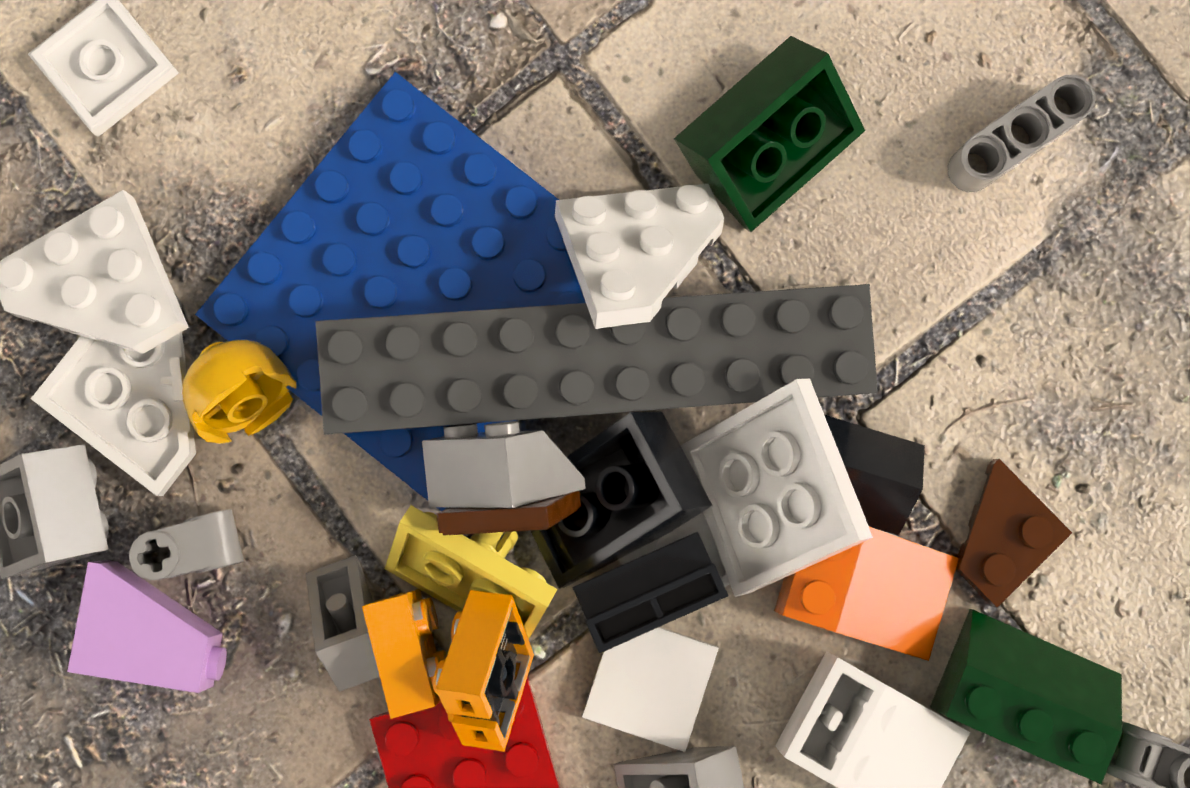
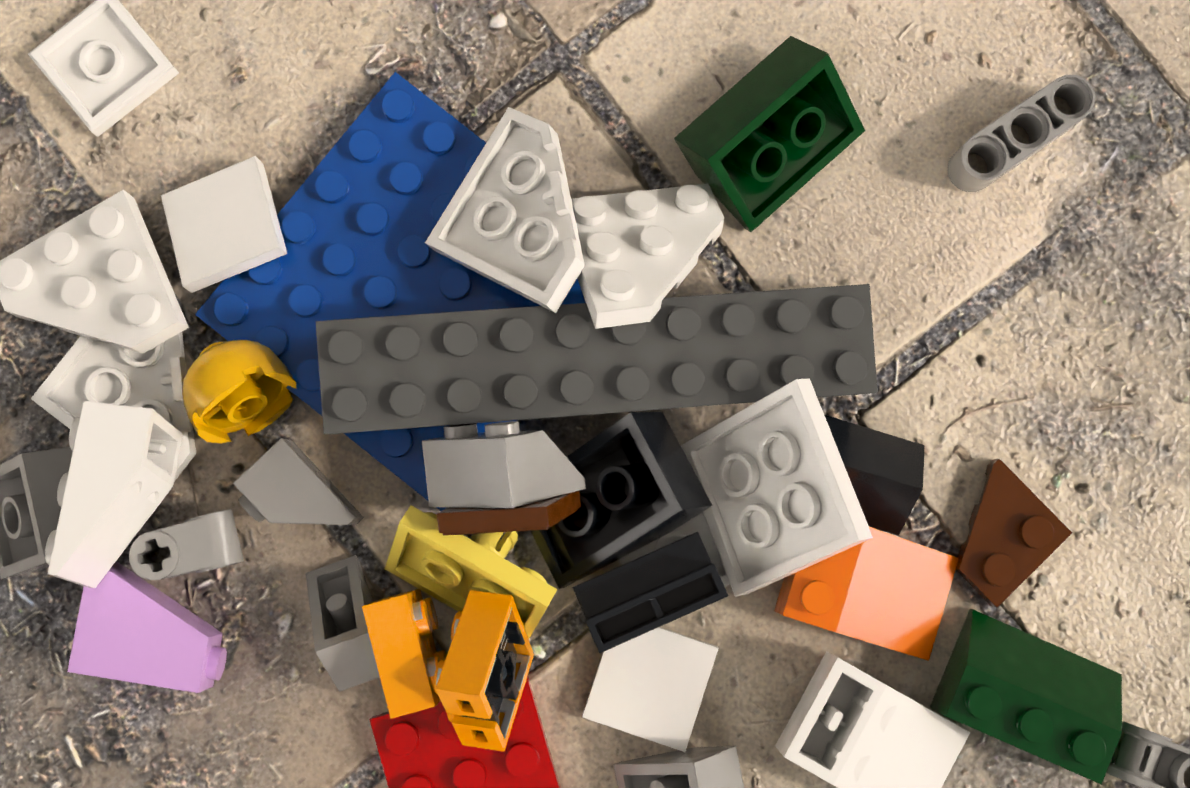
(114, 483): none -> white slope
(223, 224): none -> white tile
(292, 490): none -> light grey slope
(515, 214): none -> white plate

